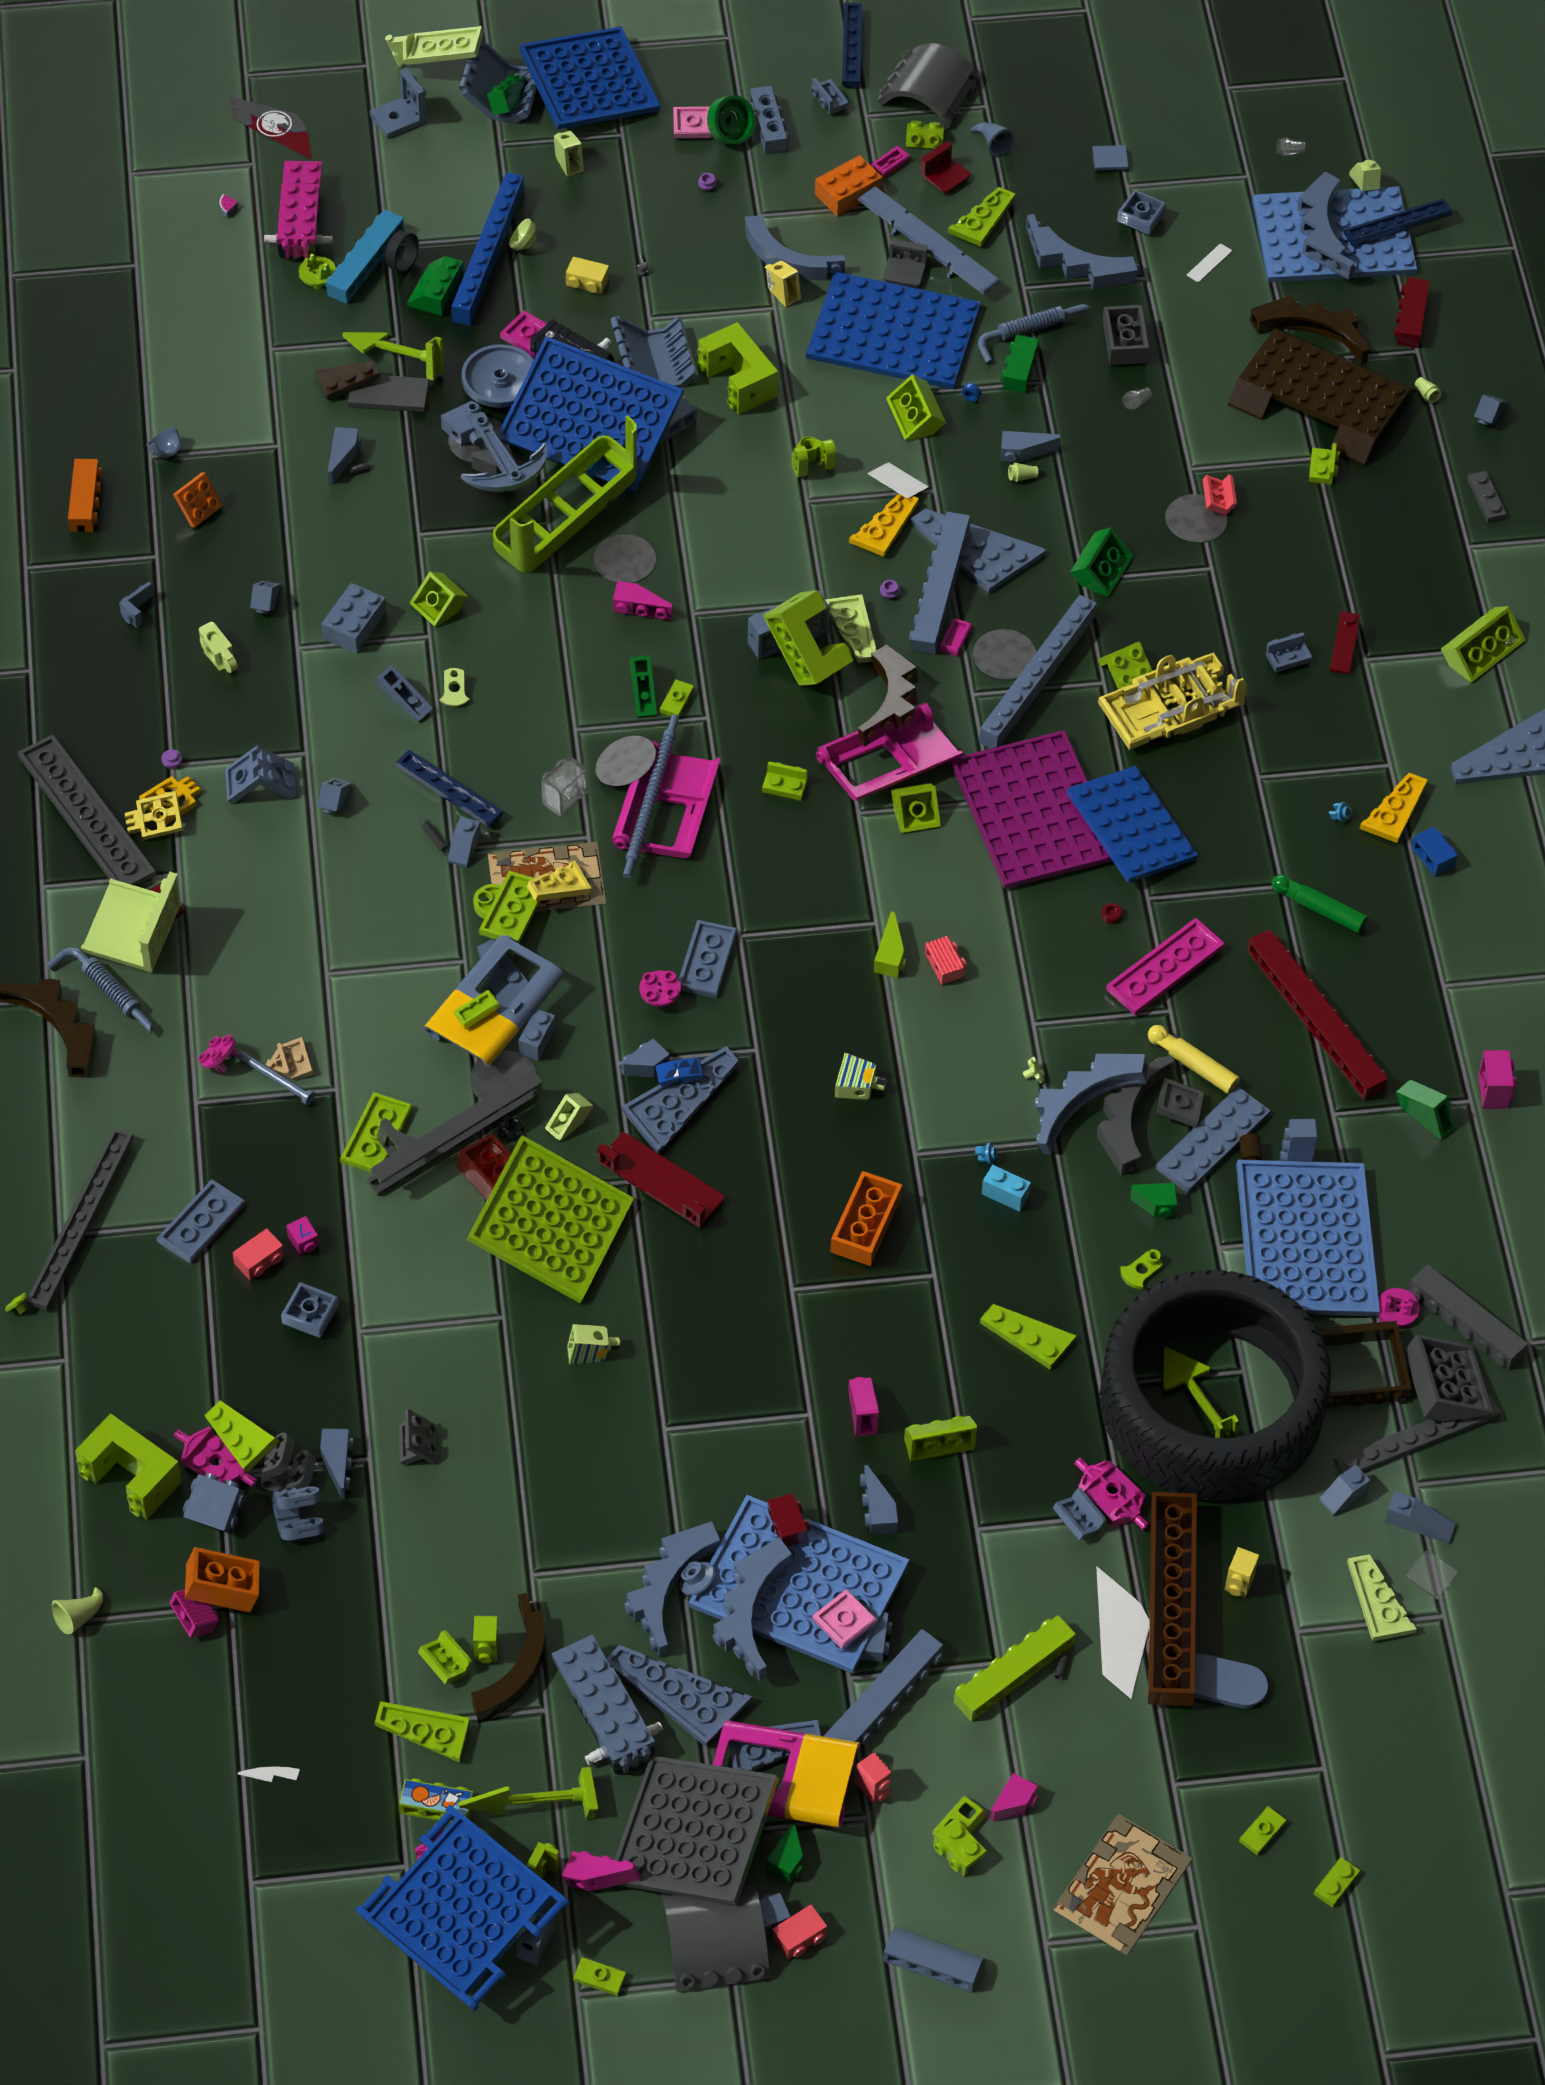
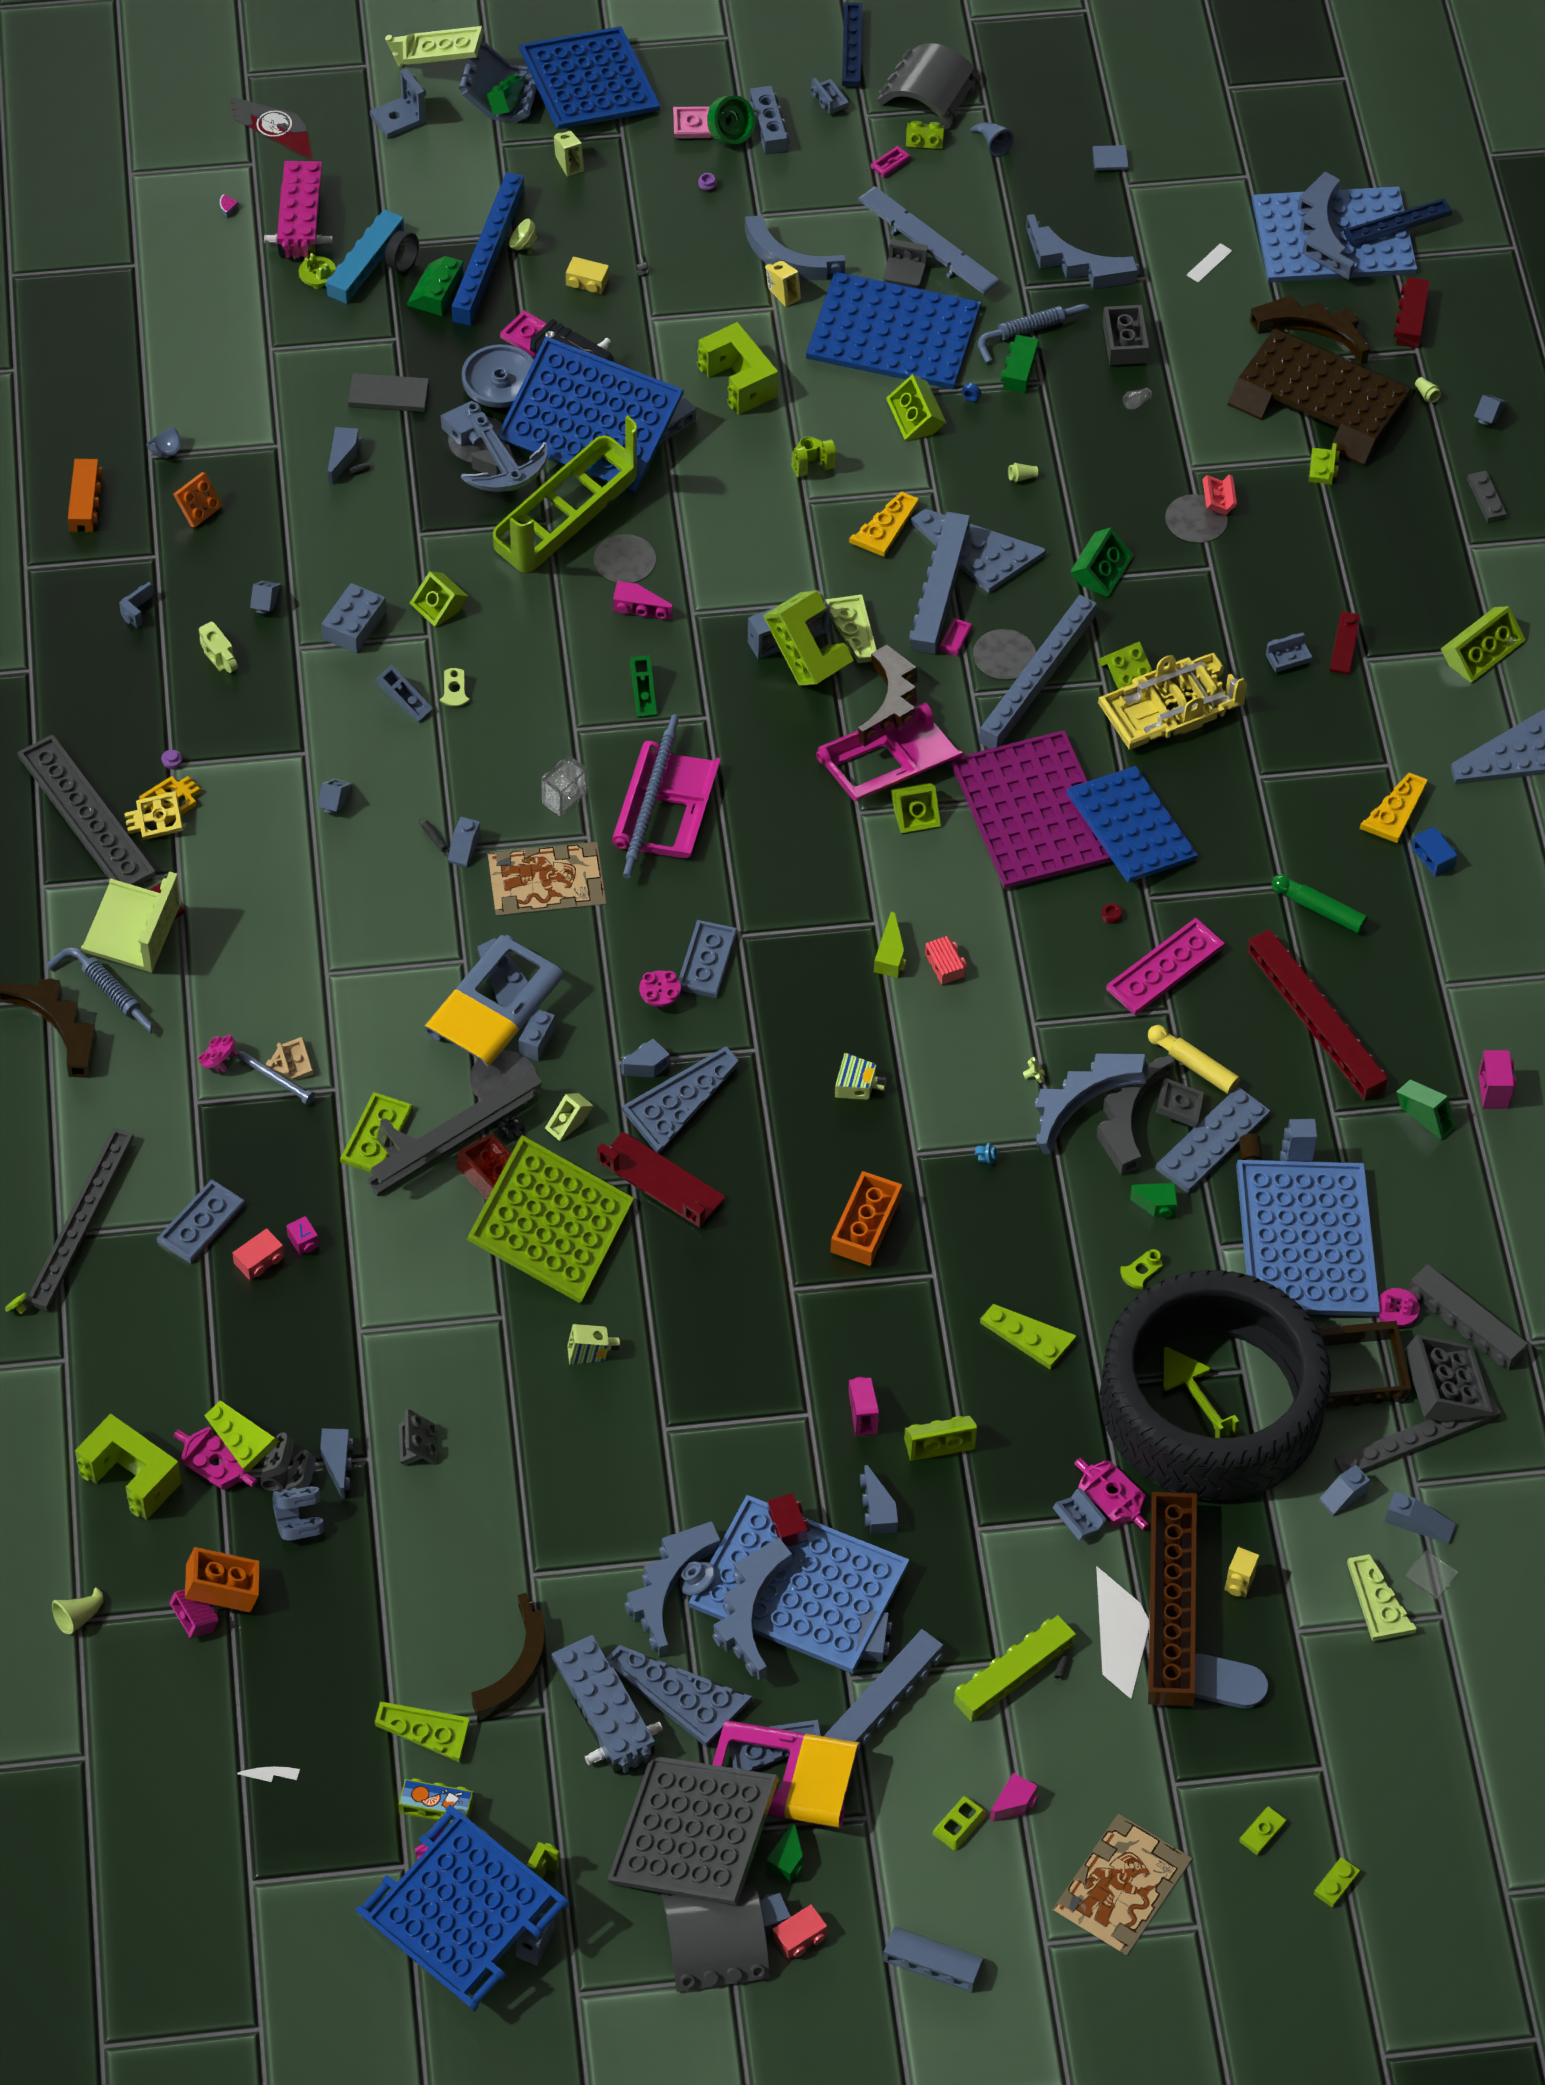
(214, 1502): sand blue brick -> none
(257, 769): sand blue bracket -> none
(298, 1313): sand blue brick -> none
(346, 378): dark brown wing -> none
(432, 355): lime piece -> none
(446, 1658): lime bracket -> none
(449, 788): dark blue plate -> none
(476, 1009): lime plate -> none
(485, 1639): lime brick -> none
(496, 1801): lime piece -> none
(508, 909): lime plate -> none
(560, 884): light yellow wing -> none
(594, 1873): dark pink slope -> none
(599, 1976): lime plate -> none
(625, 760): flat silver sticker -> none
(656, 352): sand blue hinge -> none
(676, 698): lime plate -> none
(682, 1069): slope -> none
(785, 781): lime bracket -> none
(844, 1619): bright pink plate -> none
(845, 184): orange brick -> none
(873, 1778): coral brick -> none
(889, 589): medium lavender plate -> none
(897, 480): white sticker -> none
(942, 170): dark red bracket -> none
(958, 1847): lime bracket -> none
(983, 218): lime wing -> none
(1006, 1188): medium azure brick -> none
(1026, 445): sand blue slope -> none
(1141, 212): sand blue brick -> none
(1289, 146): clear cone -> none
(1342, 812): dark azure plate -> none
(1366, 175): yellowish green slope -> none

